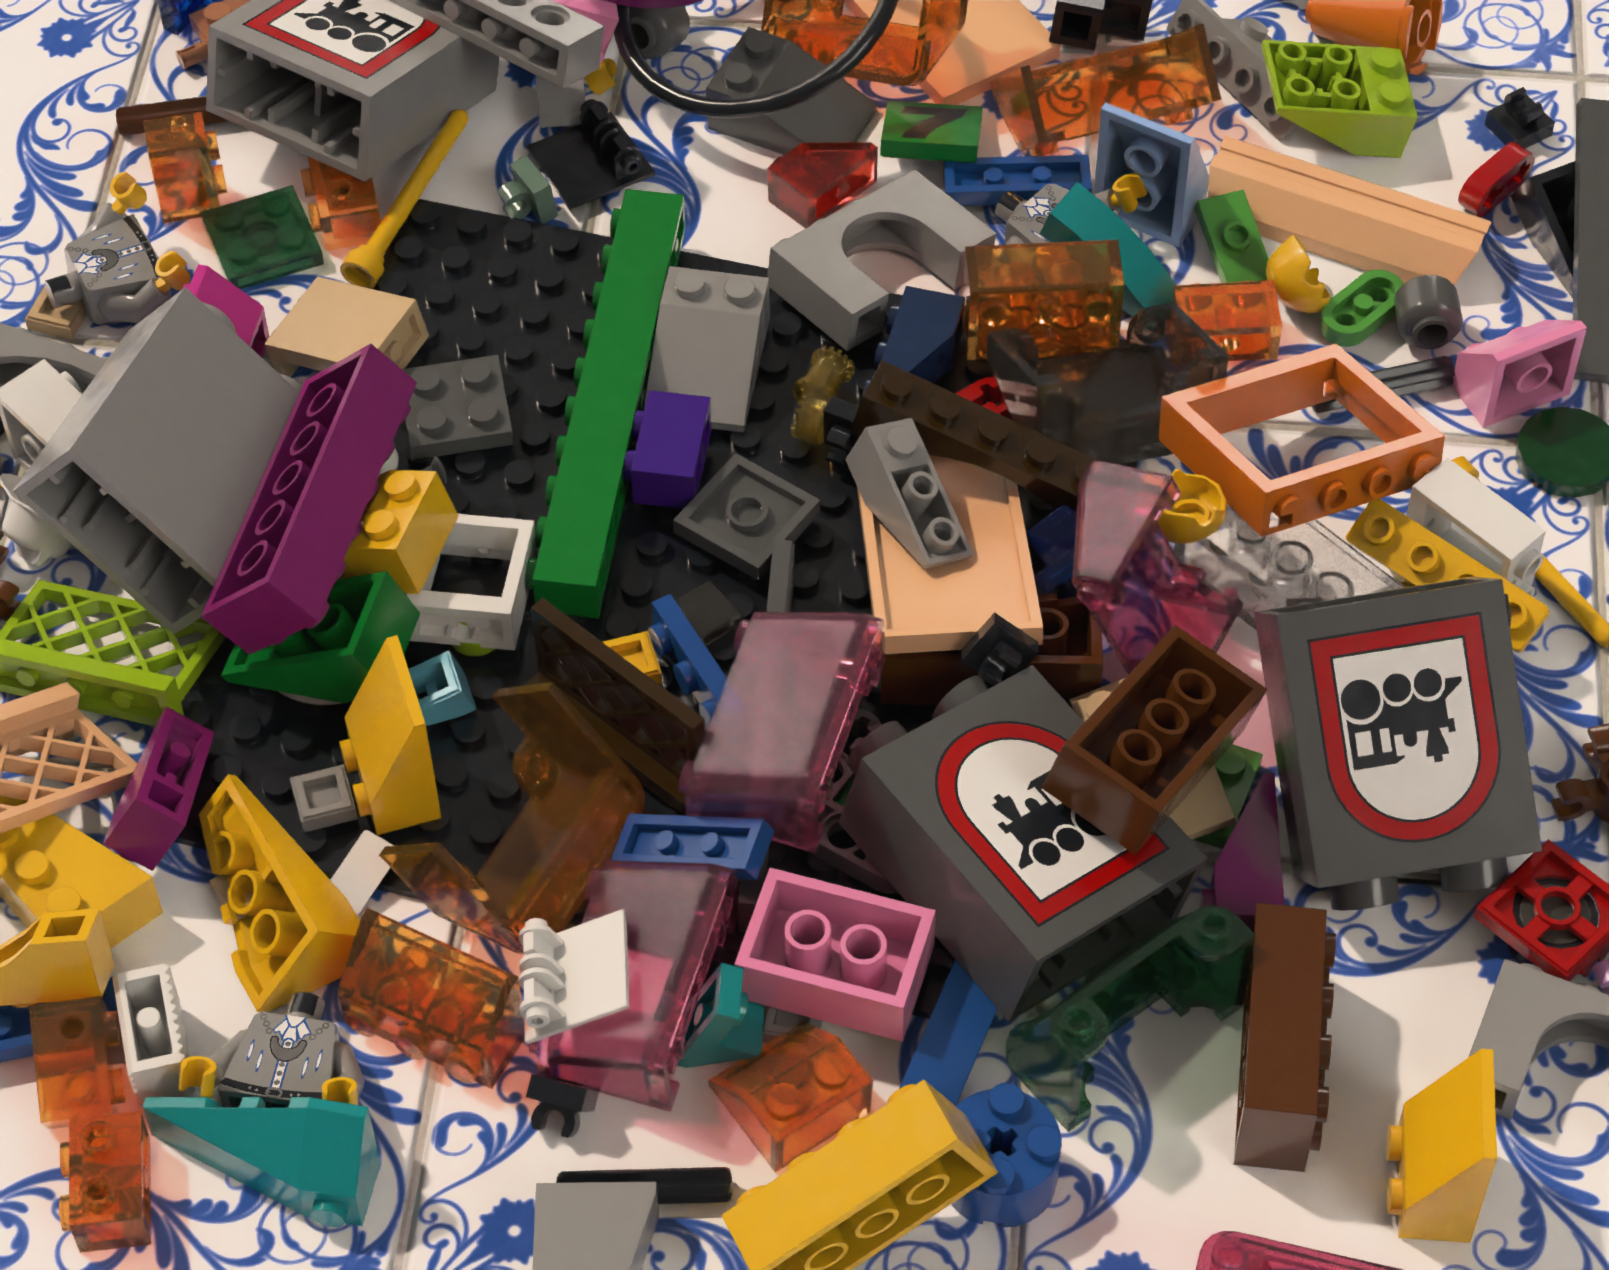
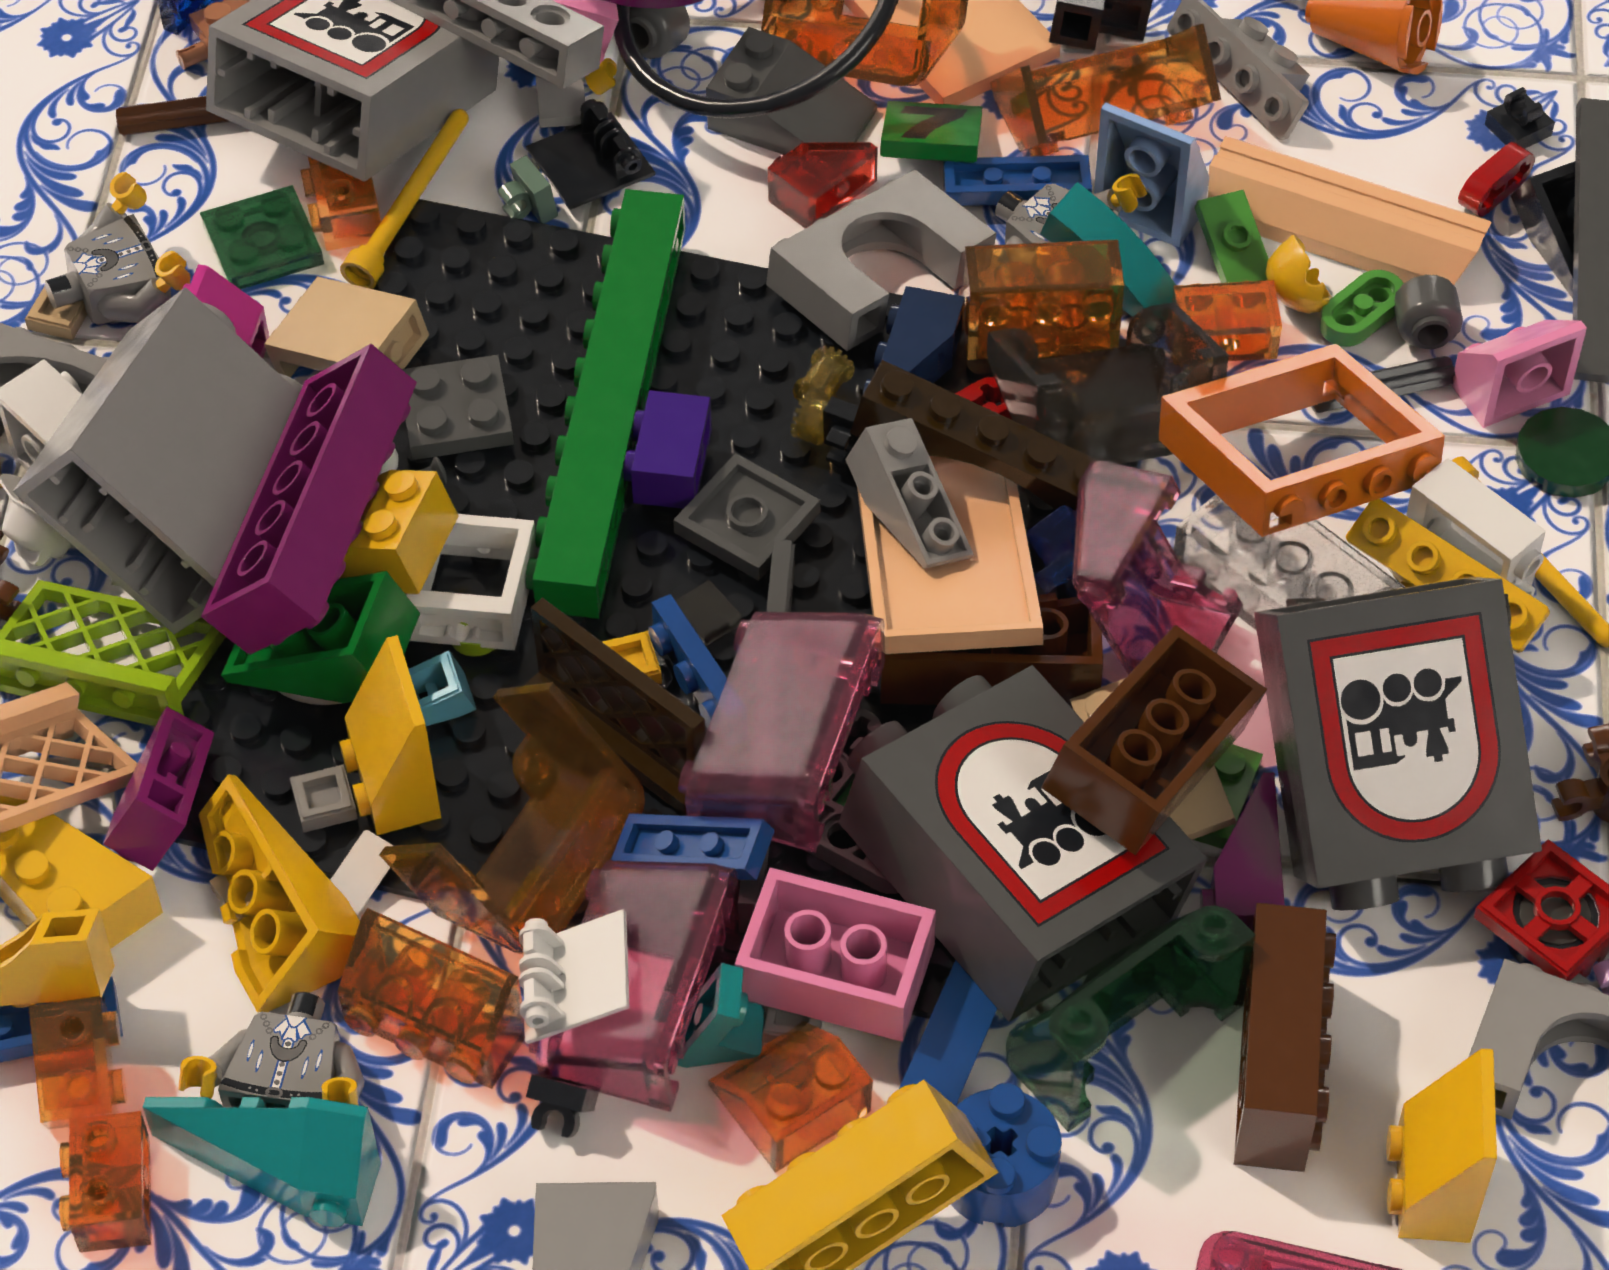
(151, 1031): white brick -> none
(183, 166): clear orange brick -> none
(673, 1184): black axle -> none
(711, 340): light grey slope -> none
(999, 650): black tile -> none
(1197, 510): yellow hair -> none
(1343, 94): lime slope -> none

